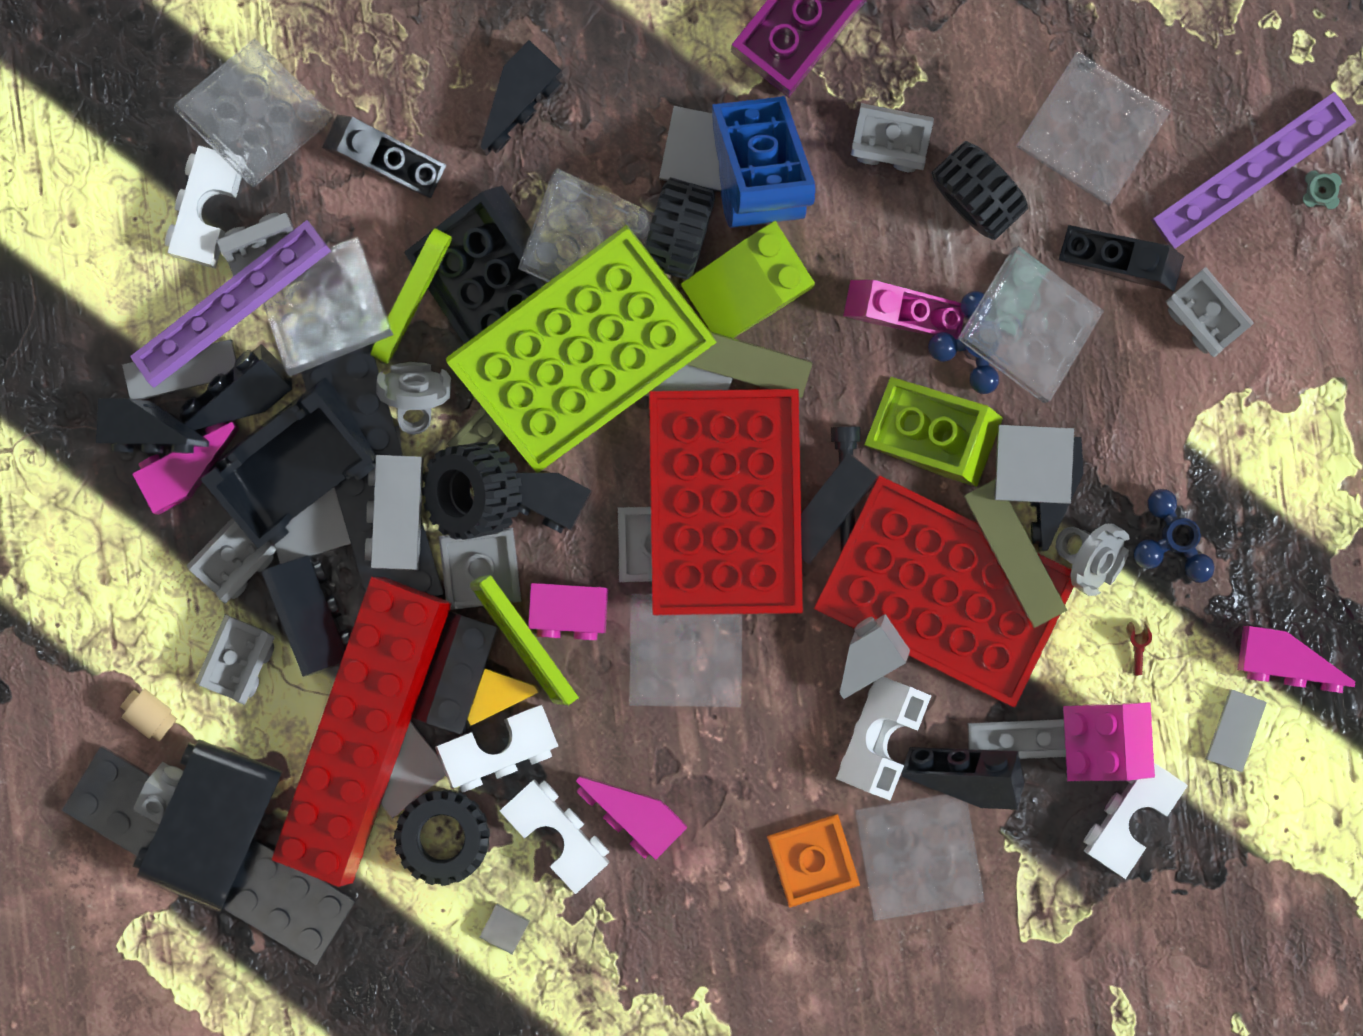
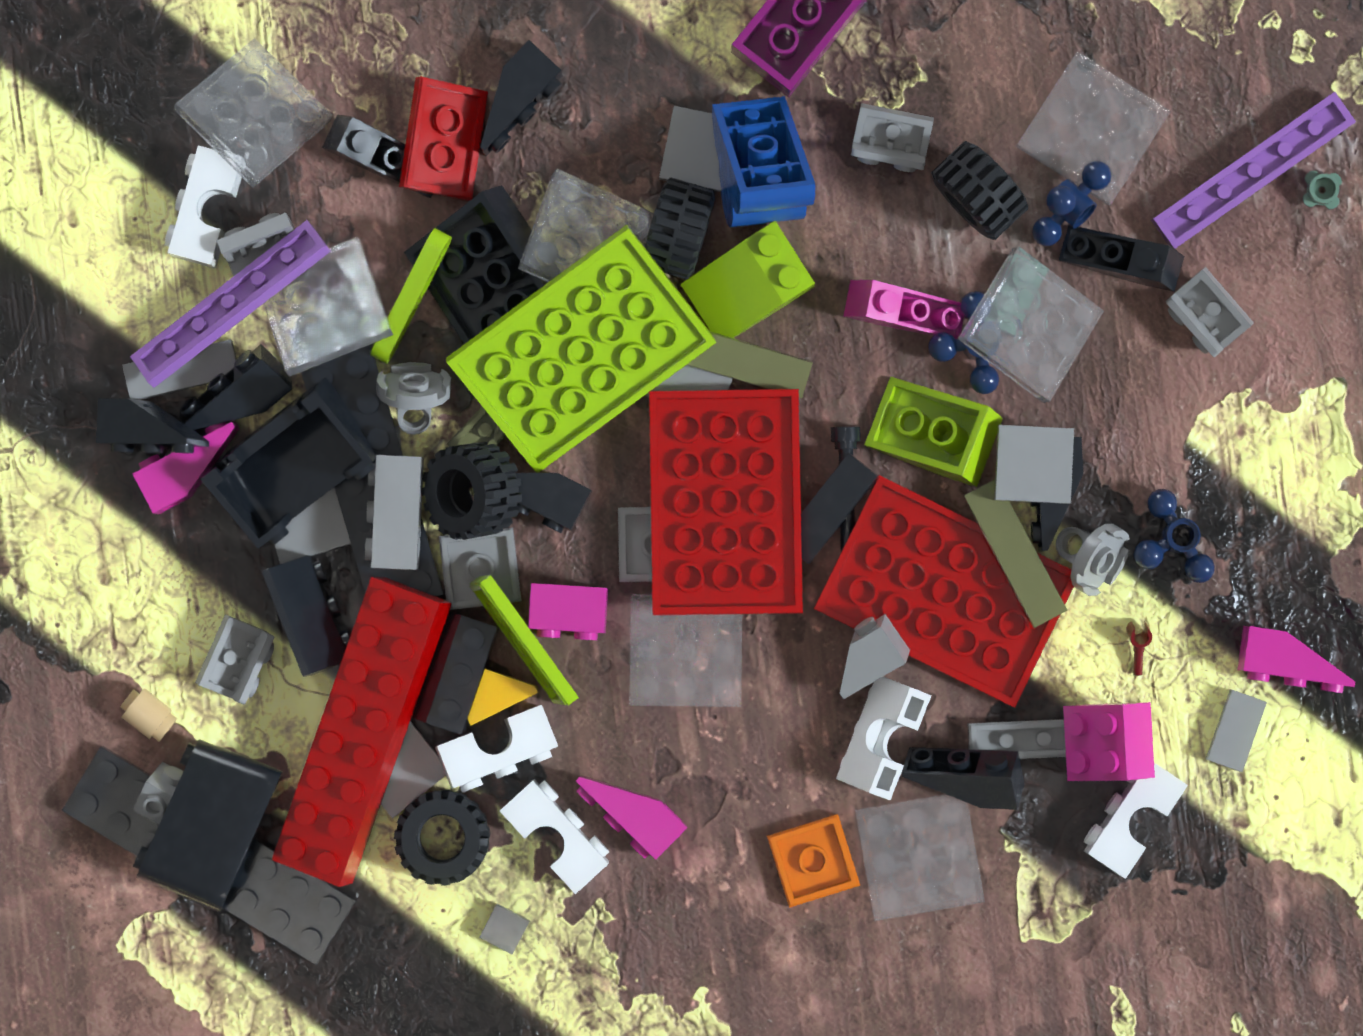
(230, 561): light grey bracket -> none
(443, 139): none -> red tile
(1071, 203): none -> dark blue piece

